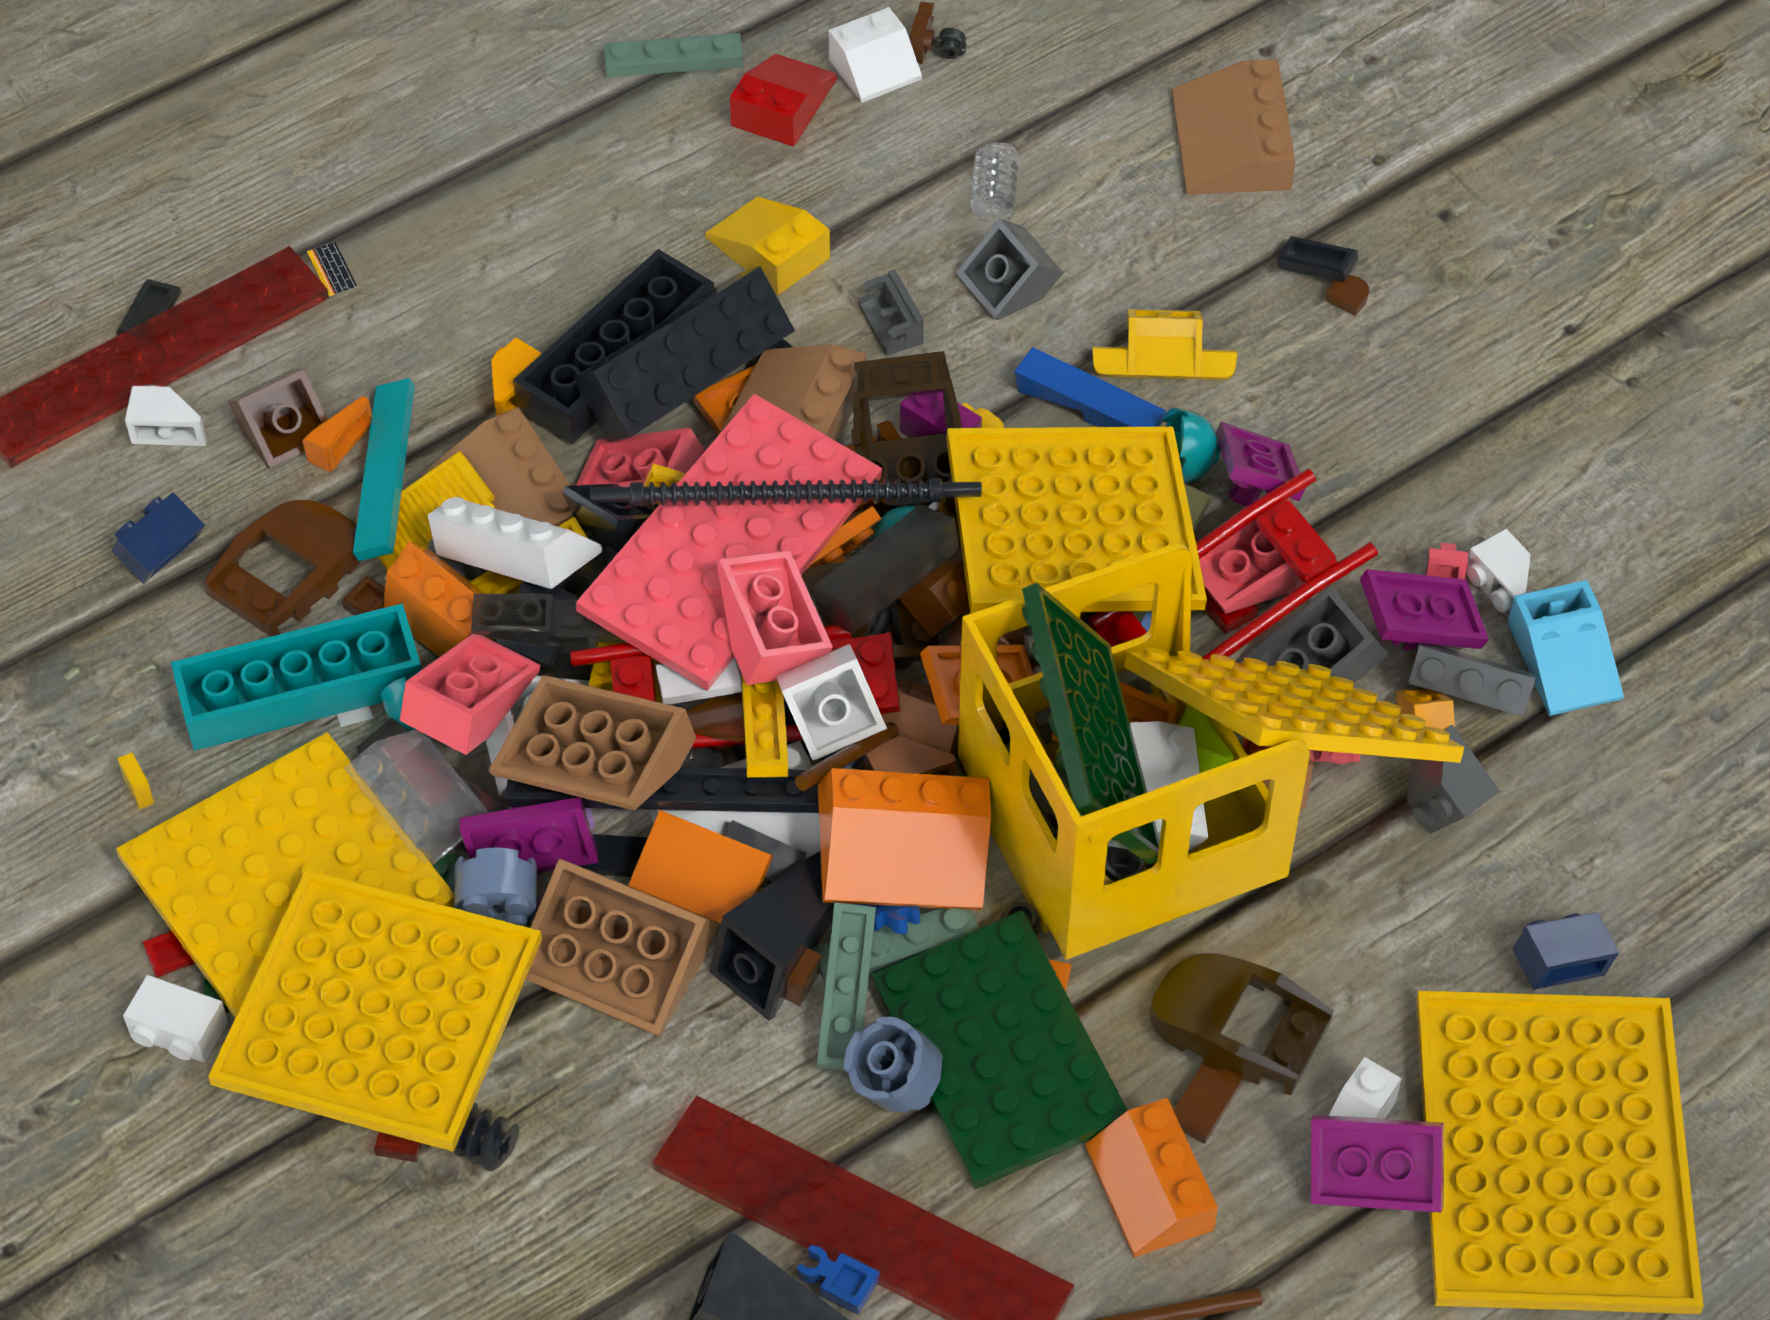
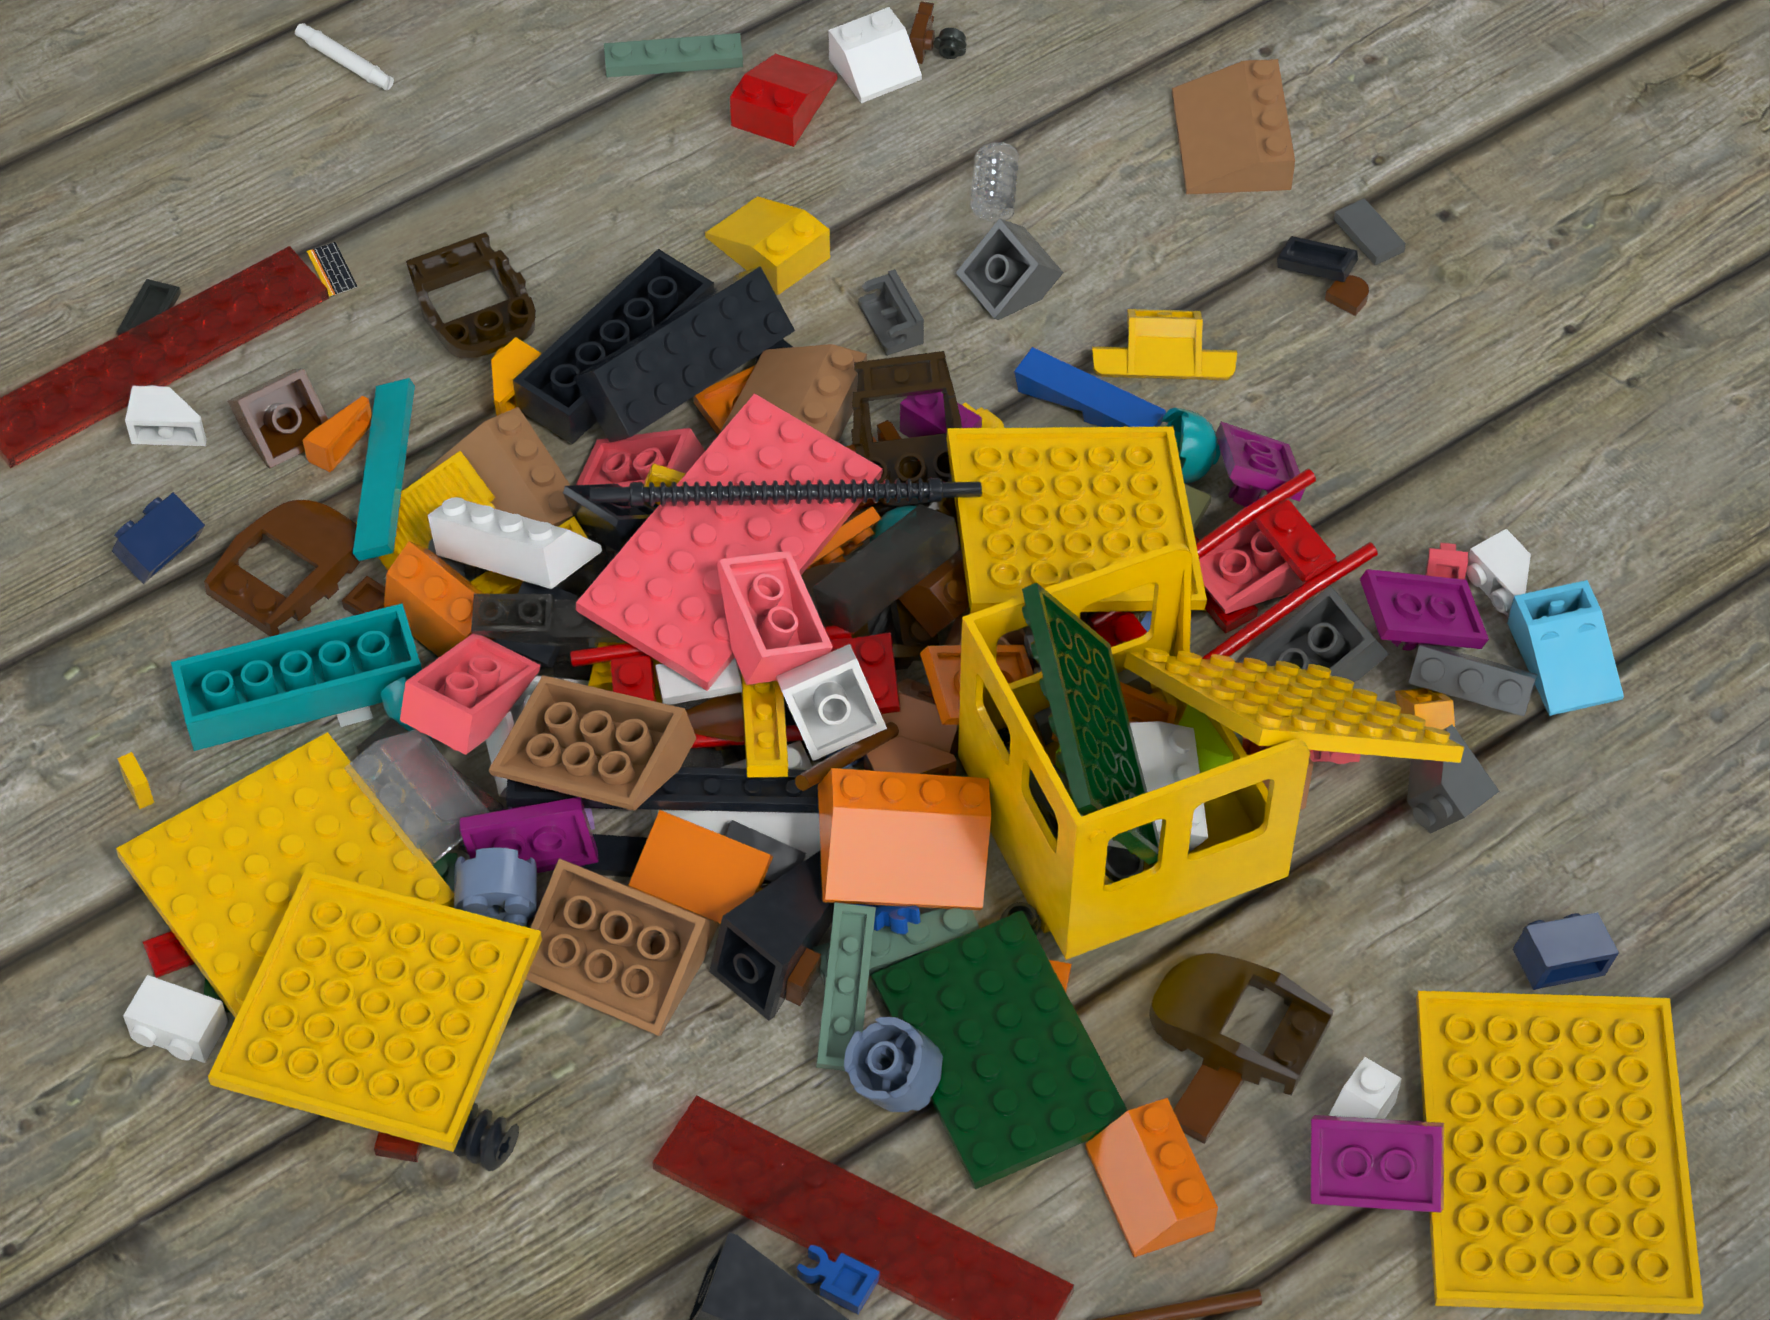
(344, 56): none -> white piece
(487, 328): none -> dark brown slope
(1369, 231): none -> dark grey tile

